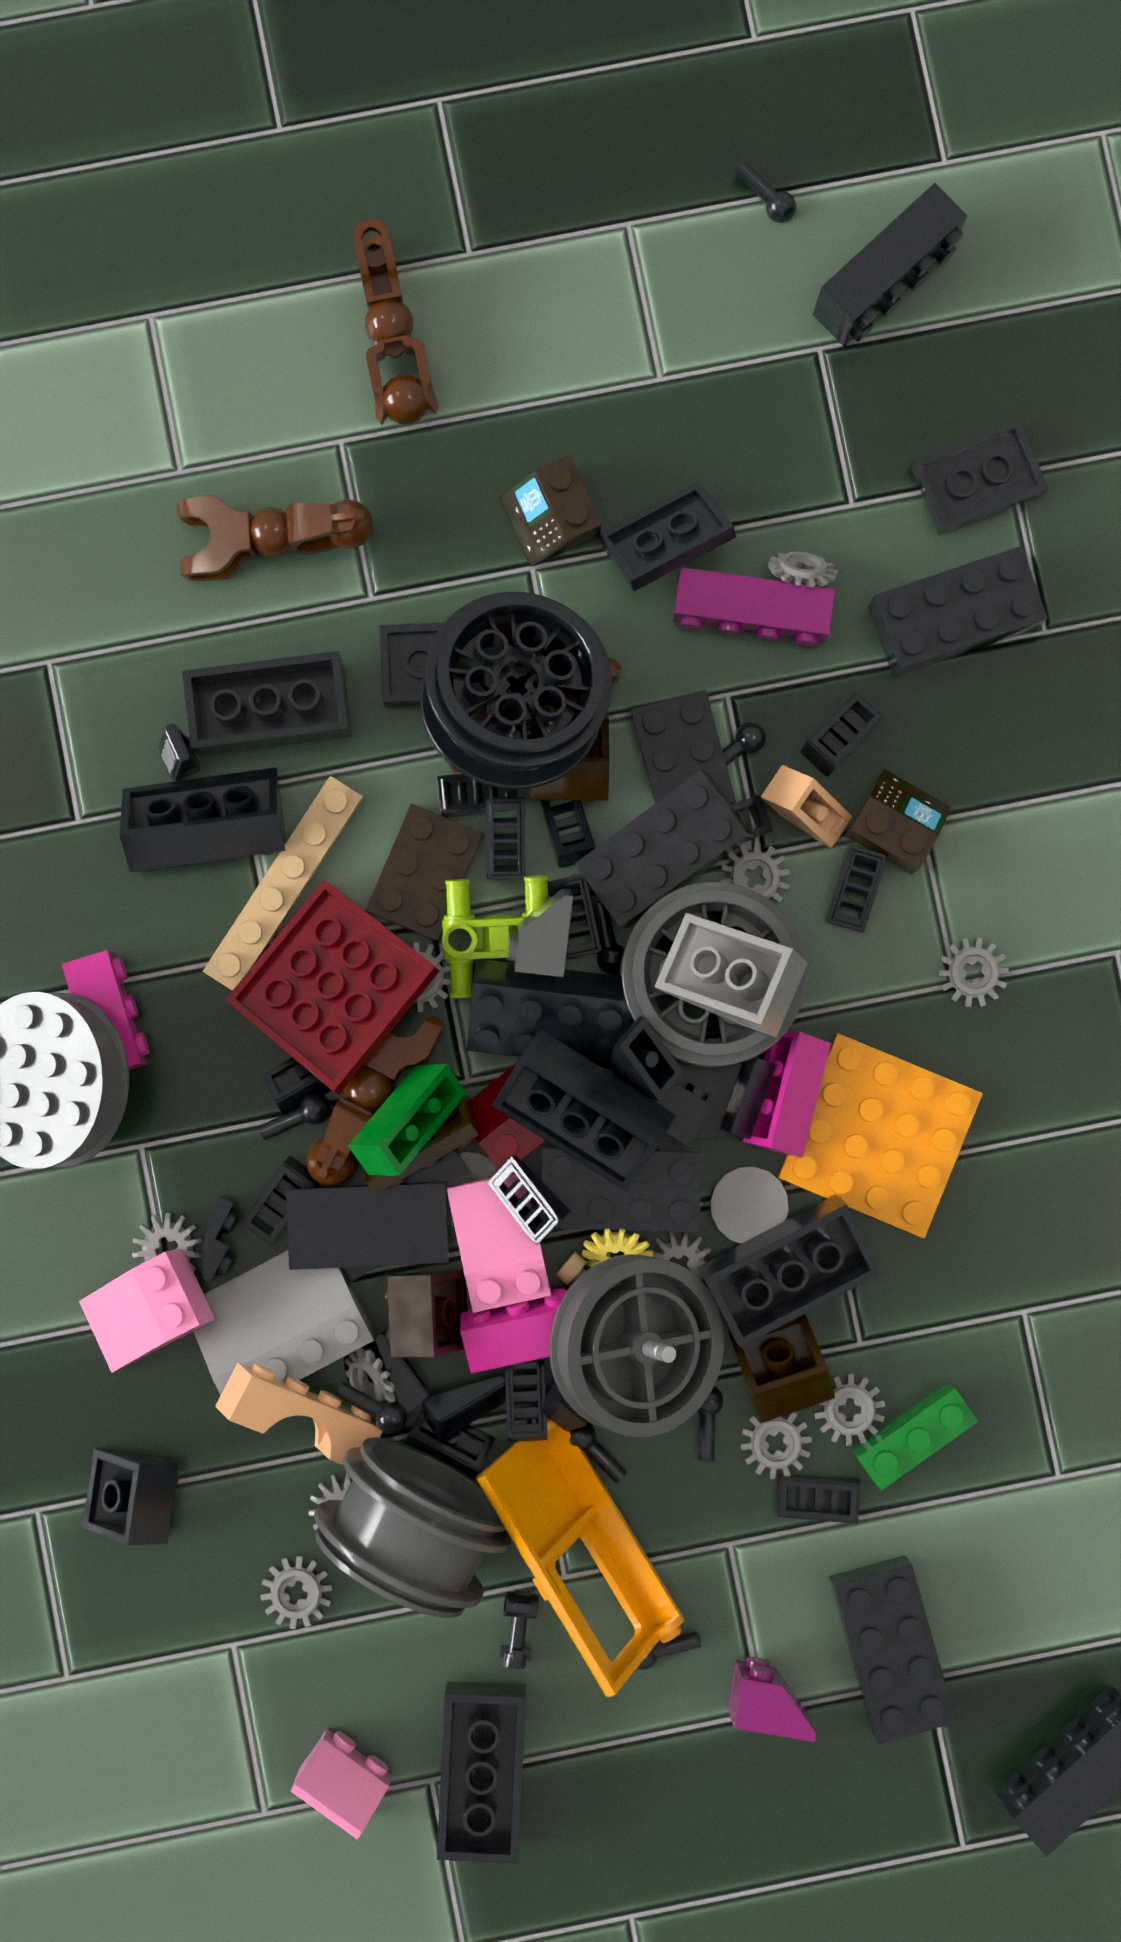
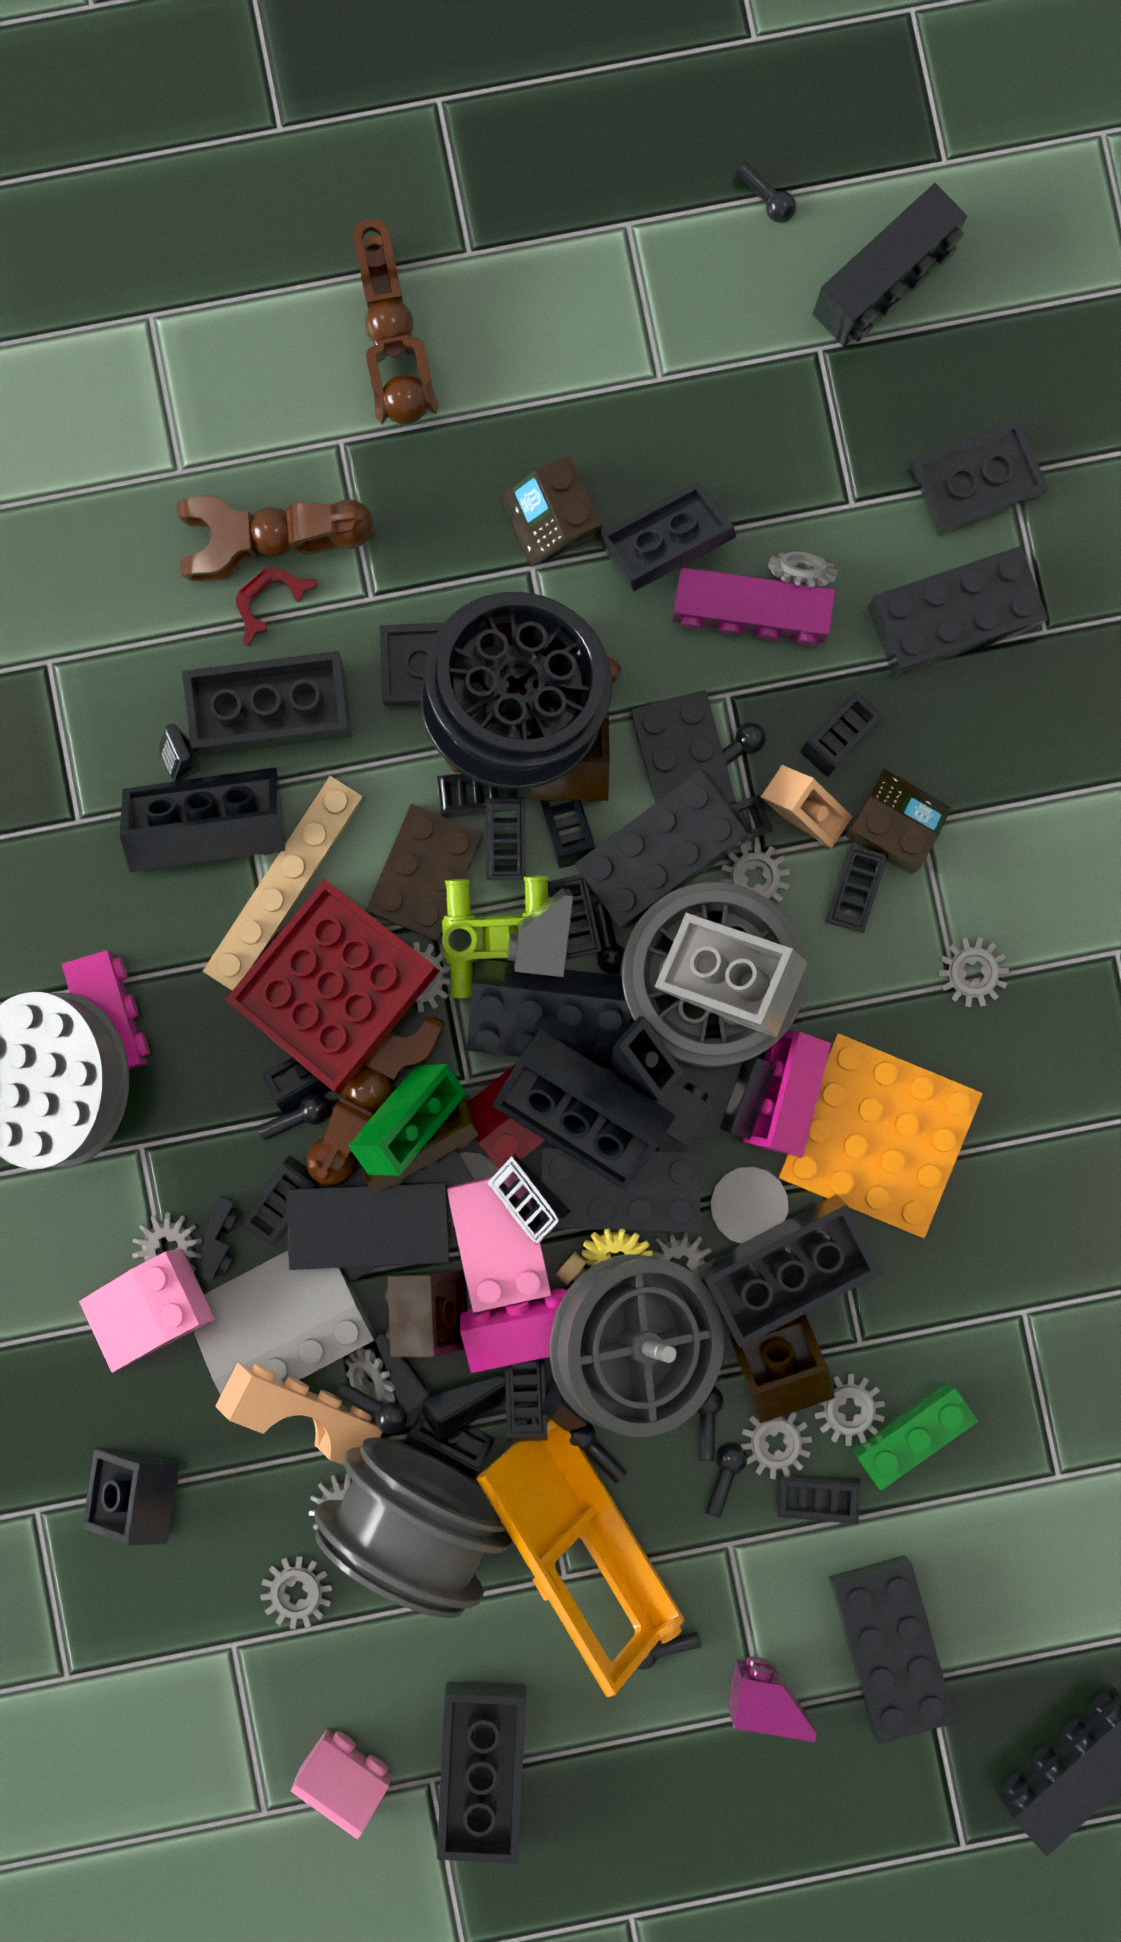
(256, 586): none -> dark red helmet
(520, 1606): black bar -> none
(731, 1460): none -> black bar

